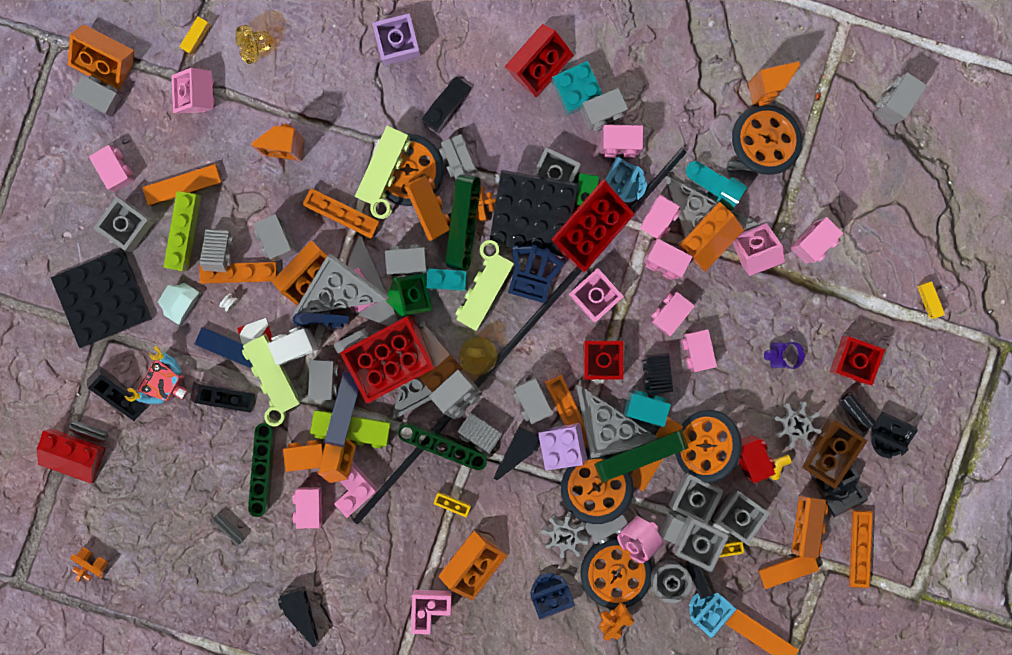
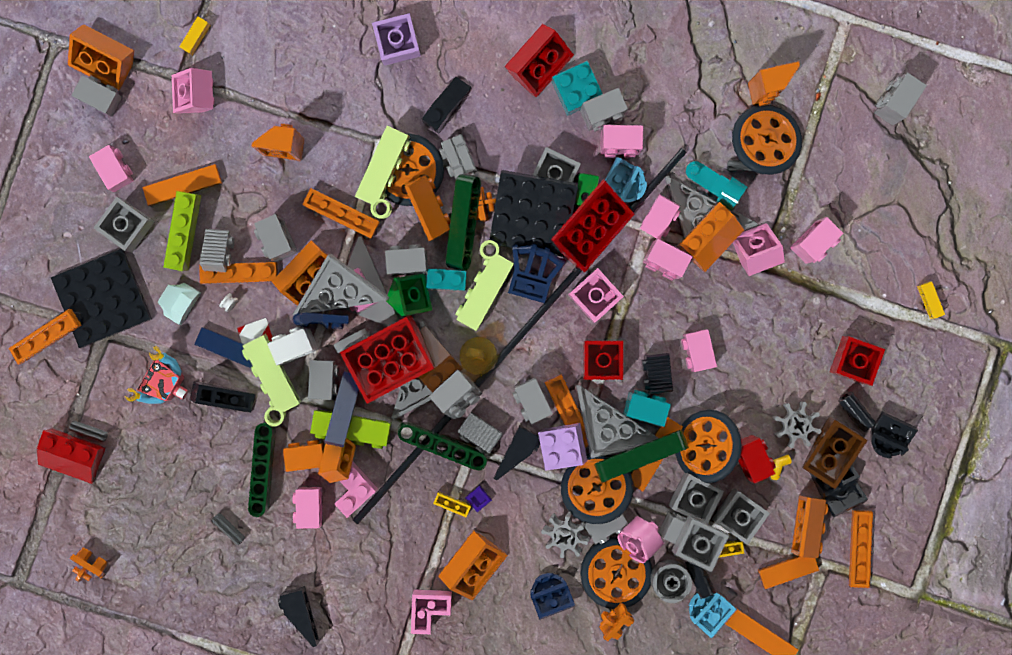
(45, 336): none -> orange tile
(114, 393): black slope -> none
(250, 44): clear yellow tile -> none
(478, 498): none -> dark purple tile
(672, 313): bright pink brick -> none
(775, 355): dark purple piece -> none

